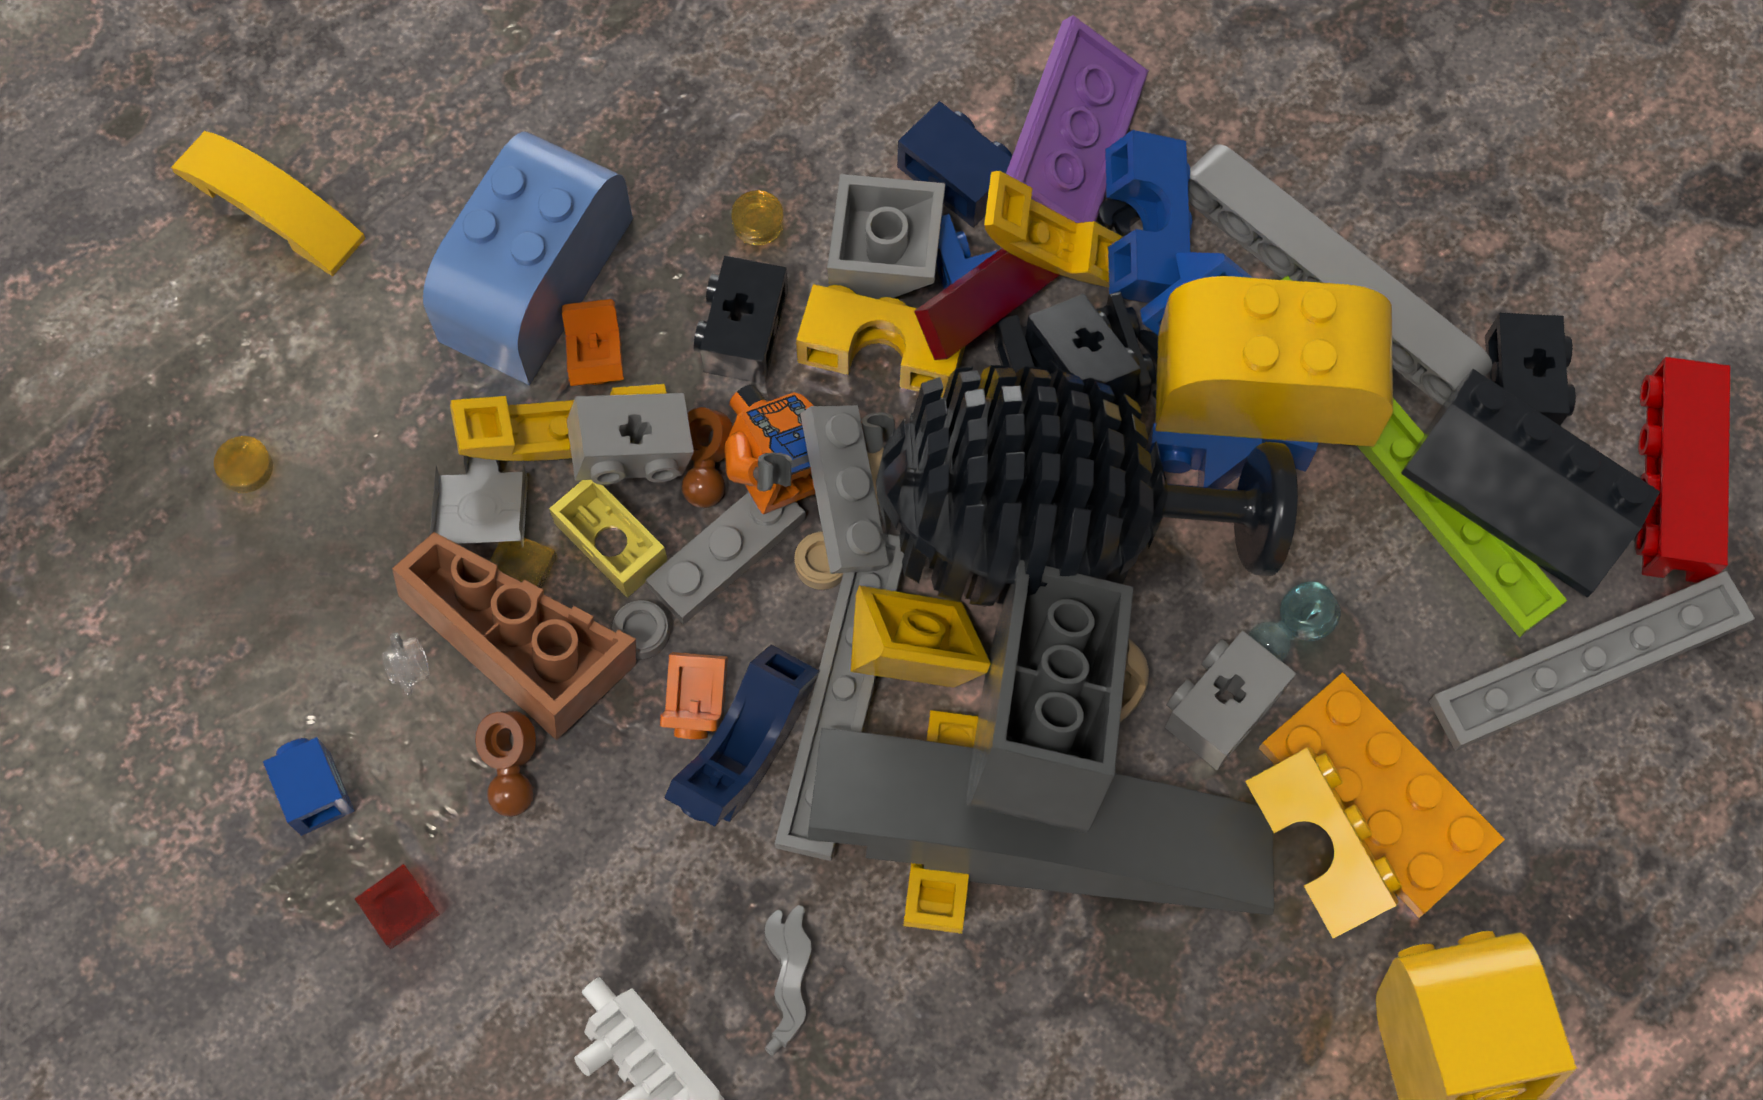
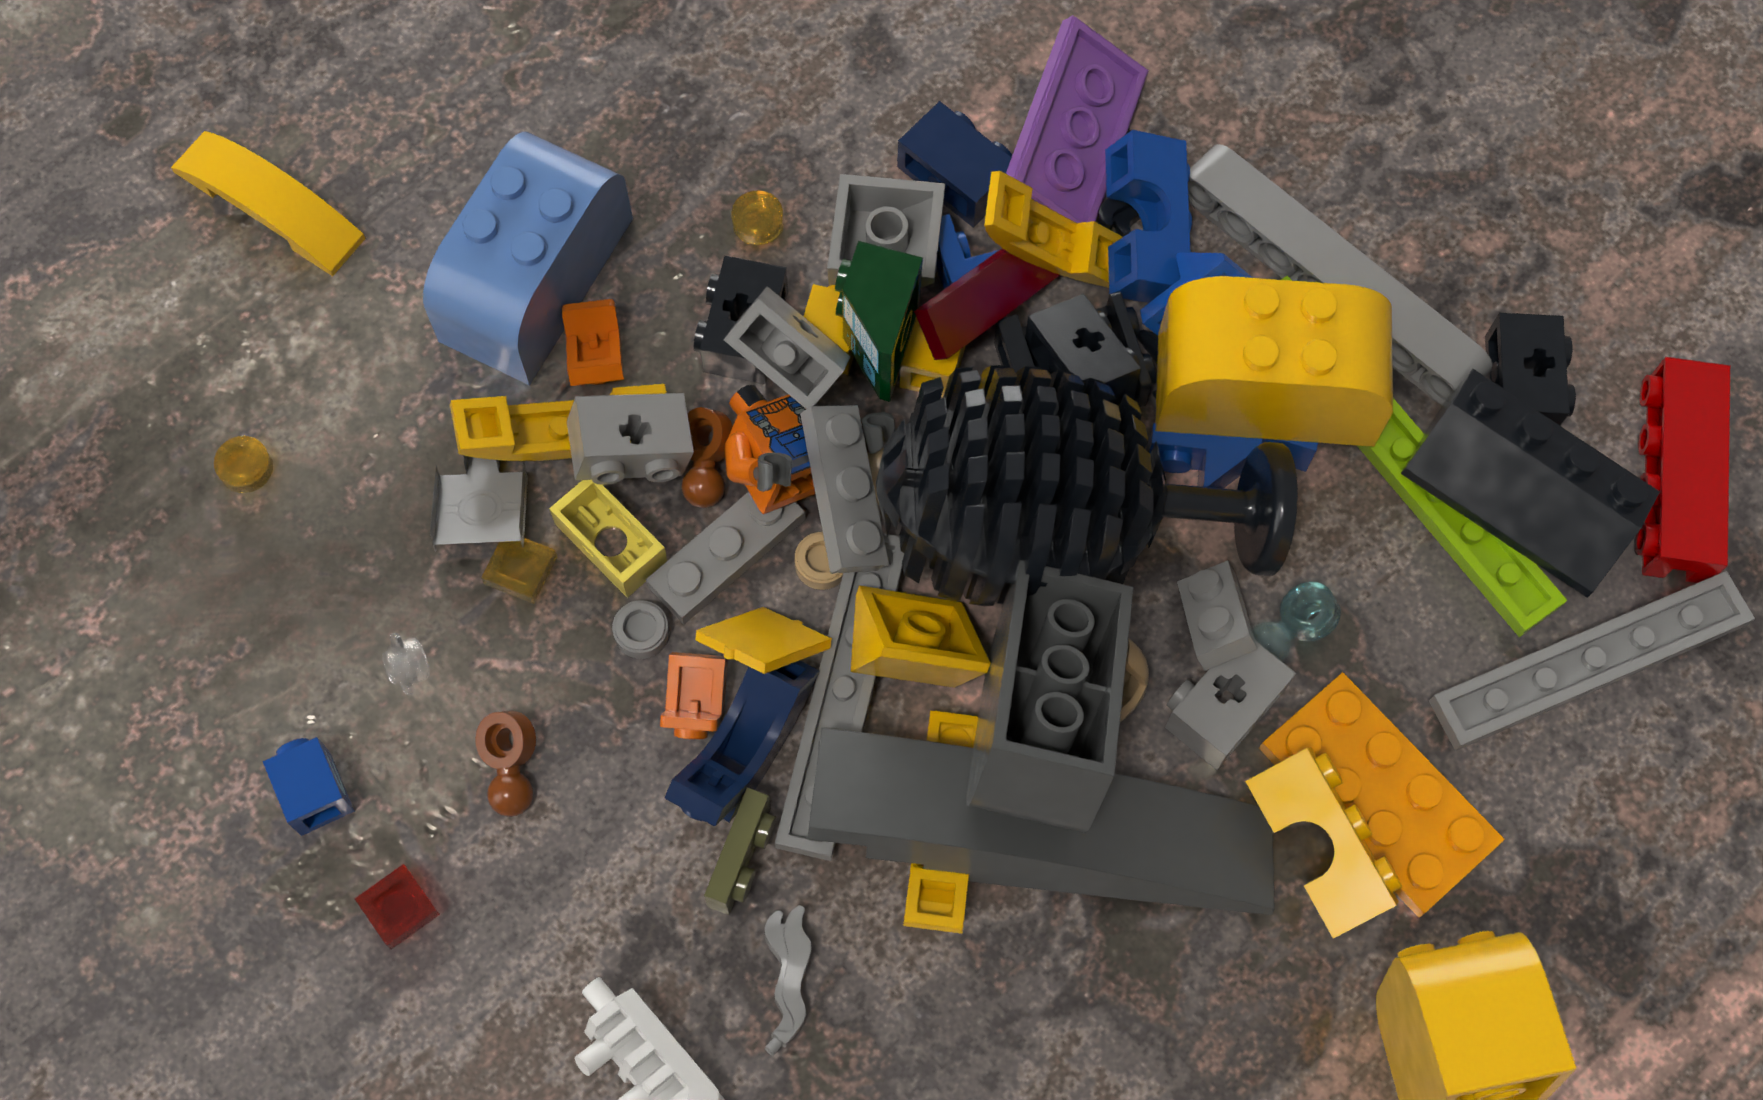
(526, 643): nougat wedge -> none
(732, 875): none -> olive plate
(763, 639): none -> yellow piece
(787, 348): none -> light grey brick
(877, 309): none -> dark green slope
(1216, 615): none -> light grey plate

